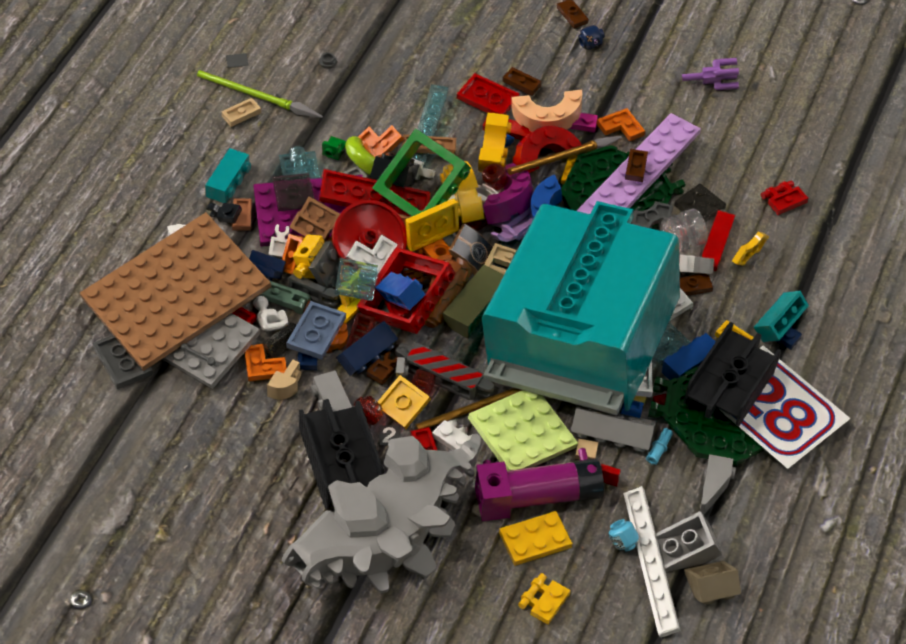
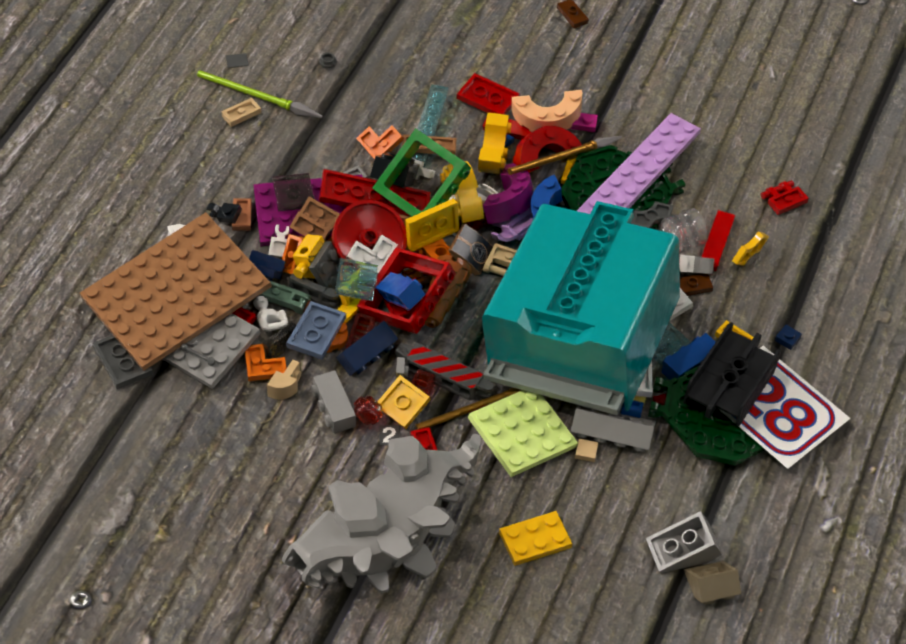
(227, 176): teal brick -> none
(299, 162): clear light blue plate -> none
(307, 362): dark blue plate -> none
(333, 148): green bracket -> none
(349, 426): black piece -> none
(359, 155): lime cylinder -> none
(382, 370): reddish brown plate -> none
(450, 435): white plate -> none
(468, 307): olive brick -> none
(495, 176): clear red head -> none
(504, 489): magenta piece -> none
(522, 81): reddish brown plate -> none
(550, 601): yellow plate -> none
(591, 37): dark blue head -> none
(610, 475): red tile -> none
(623, 121): orange plate -> none
(623, 535): medium azure head -> none
(636, 165): reddish brown plate -> none
(652, 563): white tile -> none
(659, 446): medium azure axle -> none
(702, 200): clear smoke plate -> none
(714, 74): medium lavender plant -> none
(717, 478): light grey slope -> none
(781, 316): teal brick -> none

